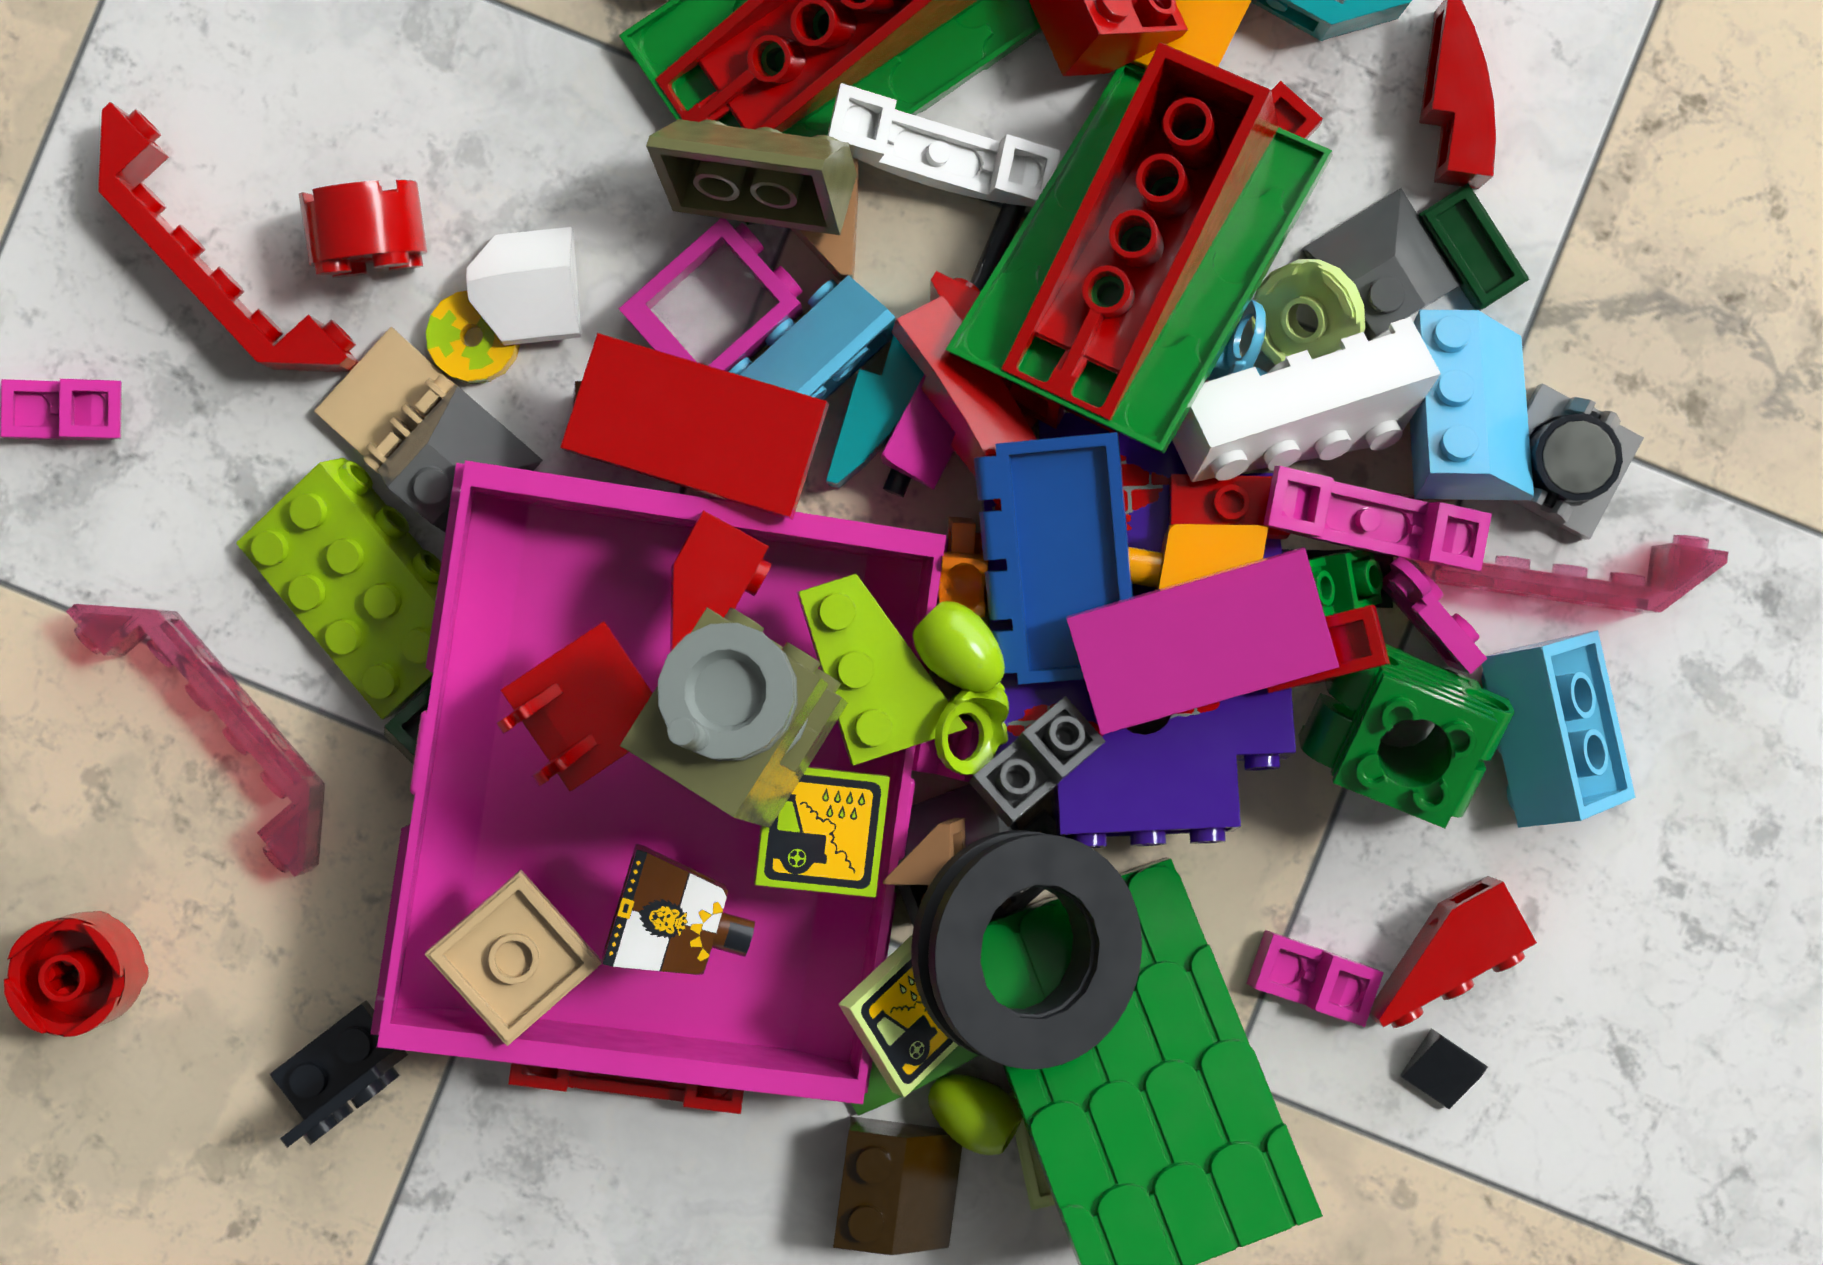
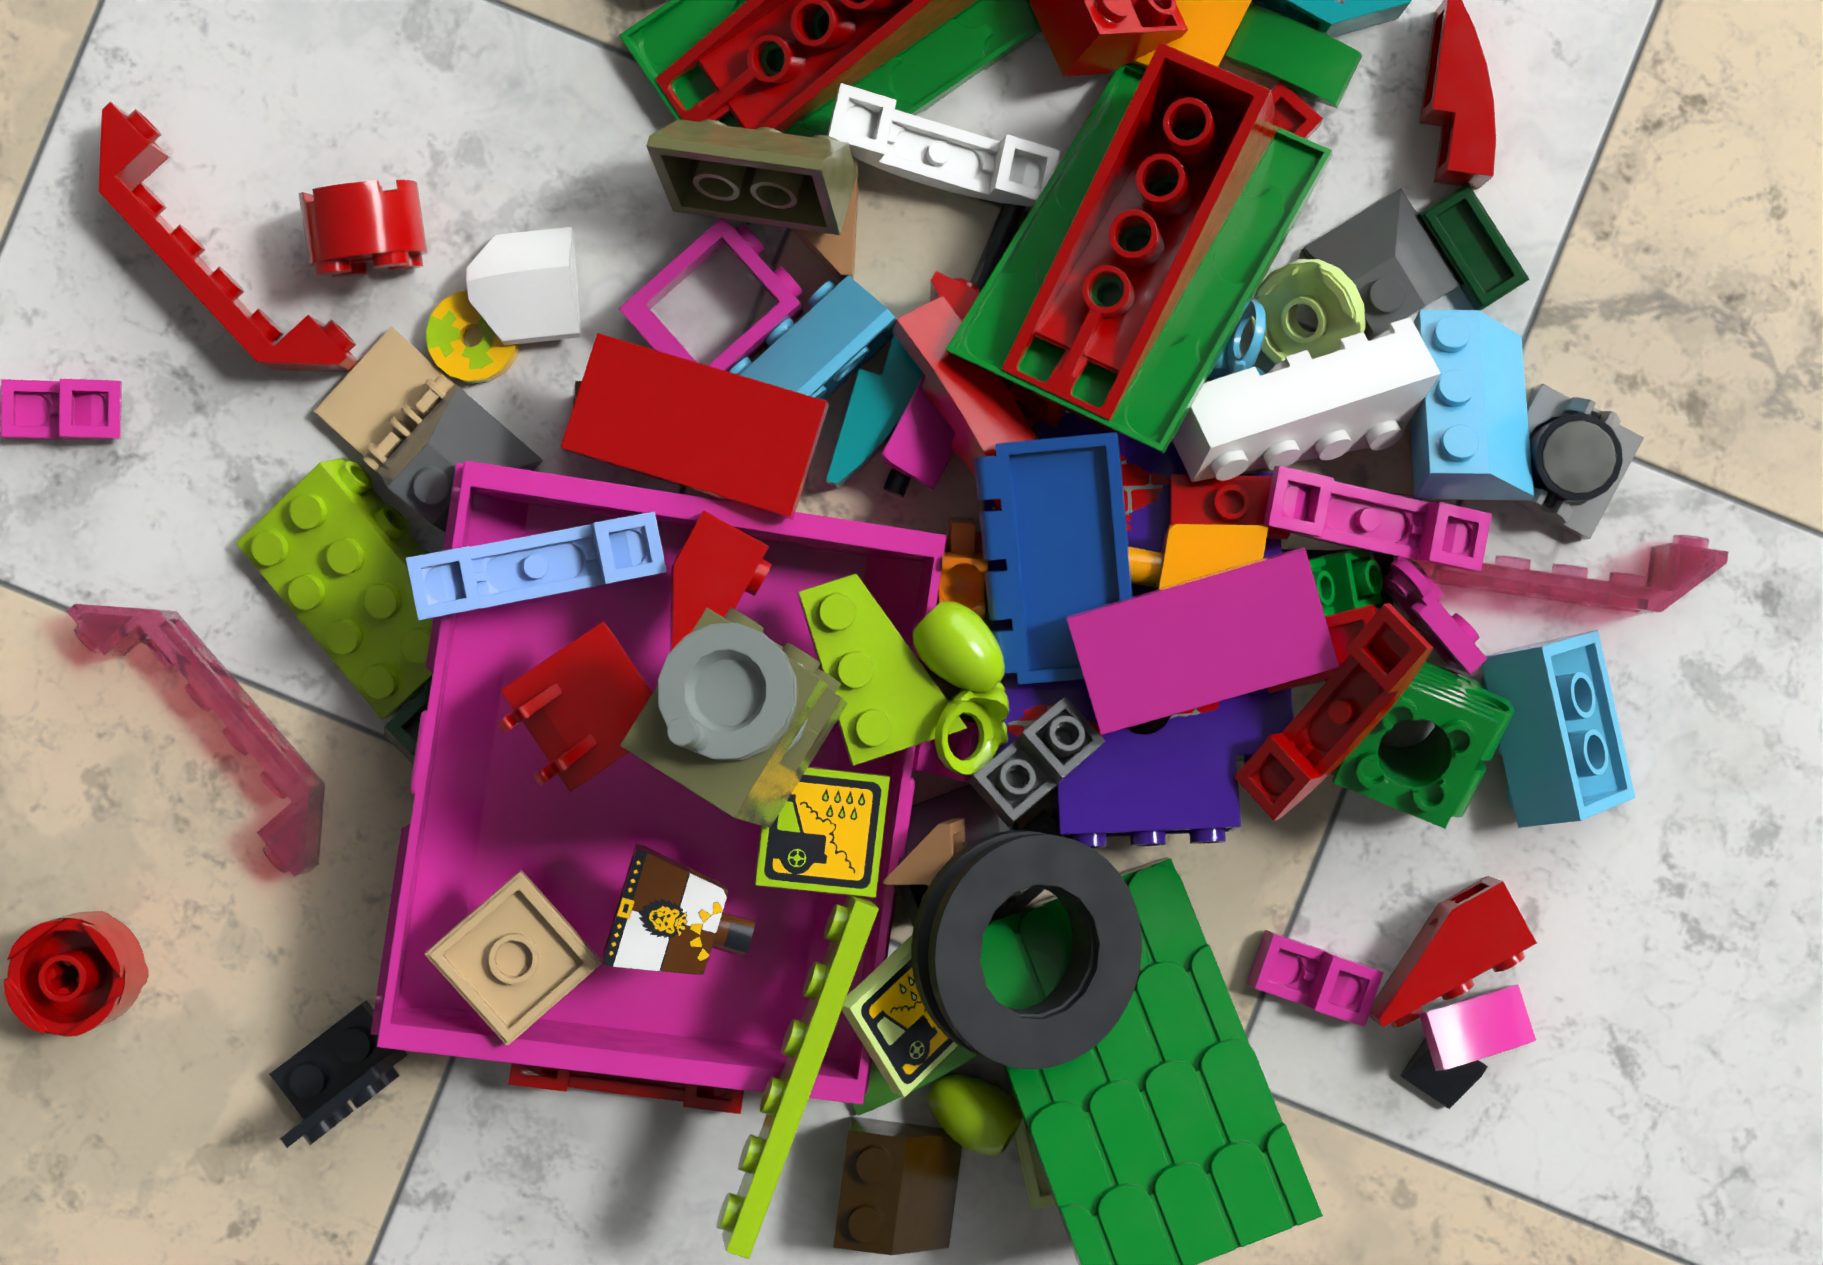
(535, 566): none -> light blue slope
(787, 1097): none -> lime plate
(1294, 54): none -> green slope
(1338, 716): none -> red slope
(1477, 1027): none -> slope

